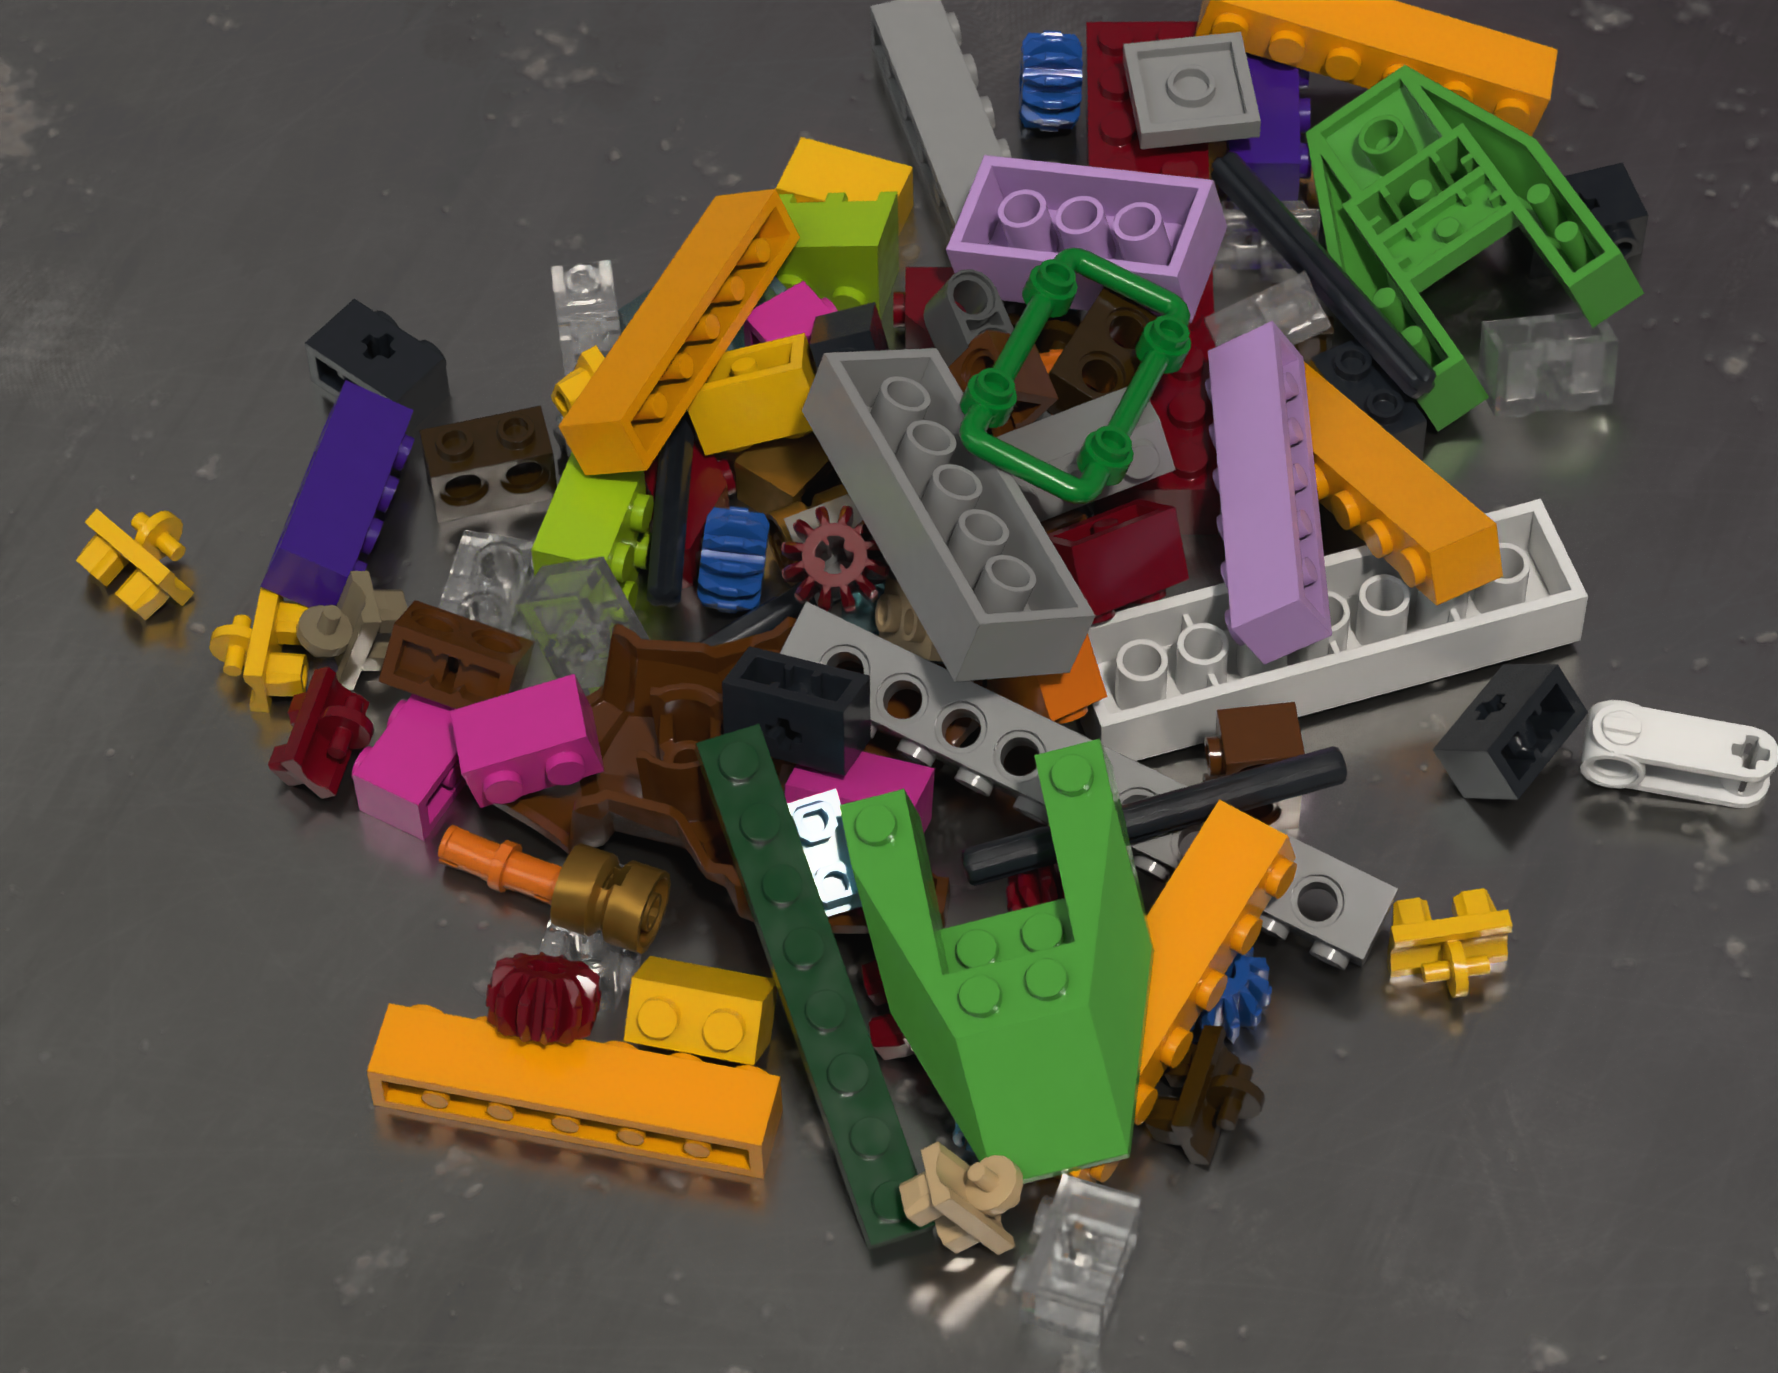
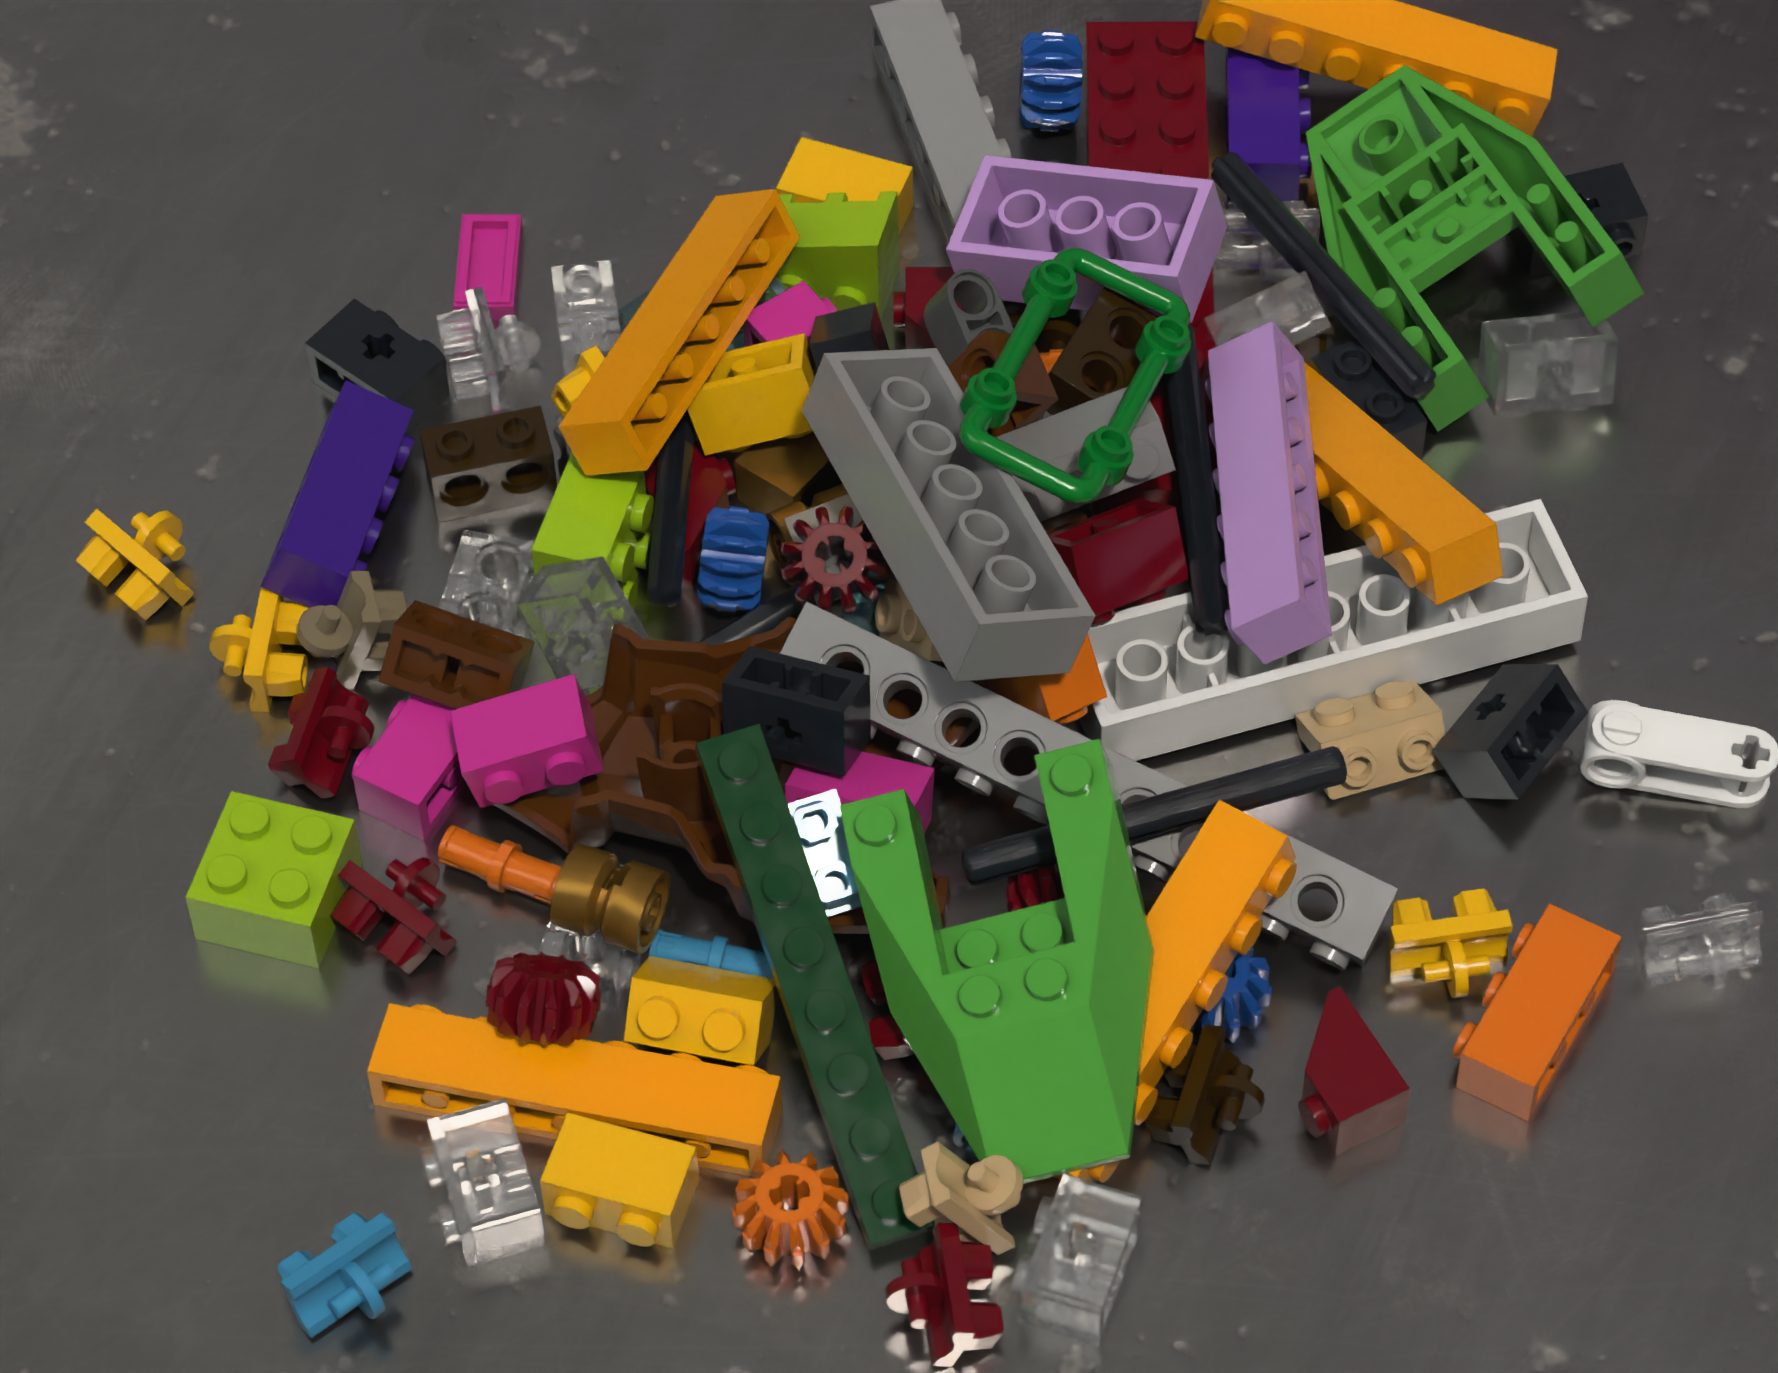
(272, 879): none -> lime brick
(346, 1274): none -> dark azure hips
(414, 932): none -> dark red hips
(485, 372): none -> clear hips
(490, 260): none -> dark pink tile
(501, 1213): none -> clear brick
(619, 1181): none -> yellow brick
(710, 953): none -> dark azure pin
(784, 1186): none -> orange gear
(938, 1295): none -> dark red hips
(1191, 90): light grey plate -> none
(1197, 495): none -> black axle
(1252, 739): reddish brown brick -> none
(1349, 1080): none -> dark red slope
(1380, 735): none -> tan bracket
(1535, 1011): none -> orange brick
(1700, 943): none -> clear hips

